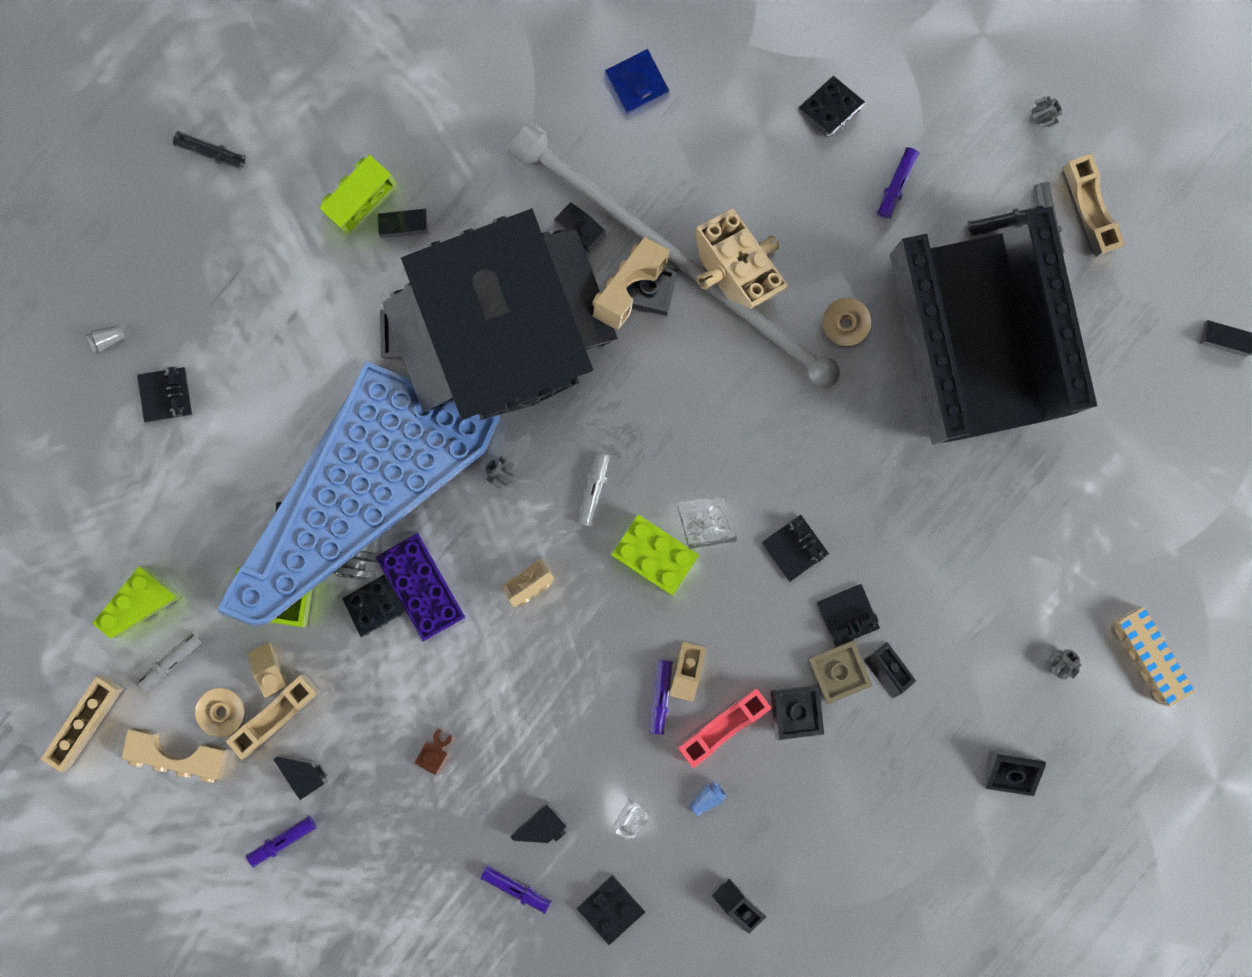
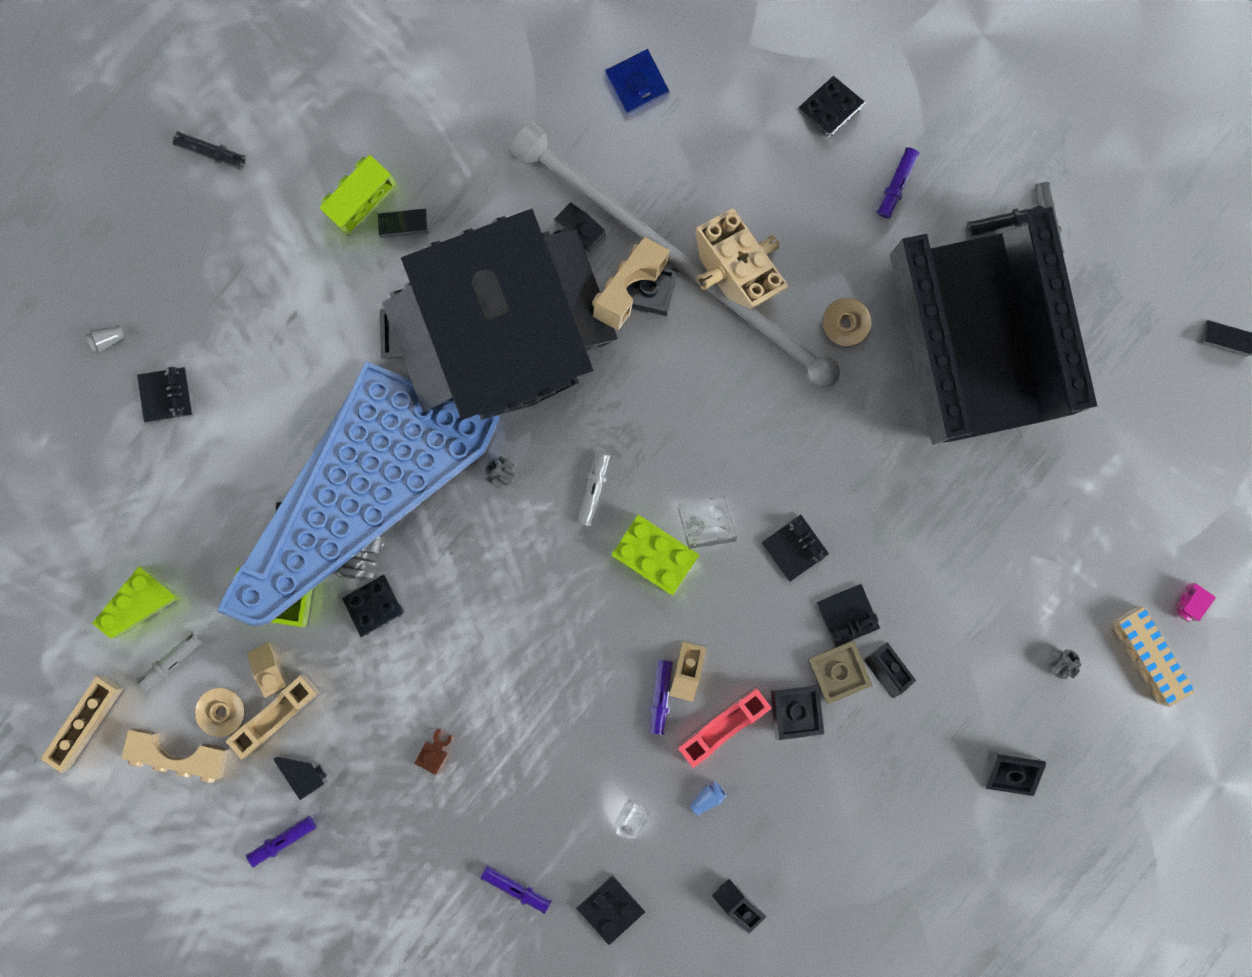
(420, 587): dark purple tile -> none
(528, 583): tan hinge -> none
(541, 827): black slope -> none
(1046, 111): dark grey gear -> none
(1085, 187): tan arch -> none
(1194, 603): none -> dark pink brick

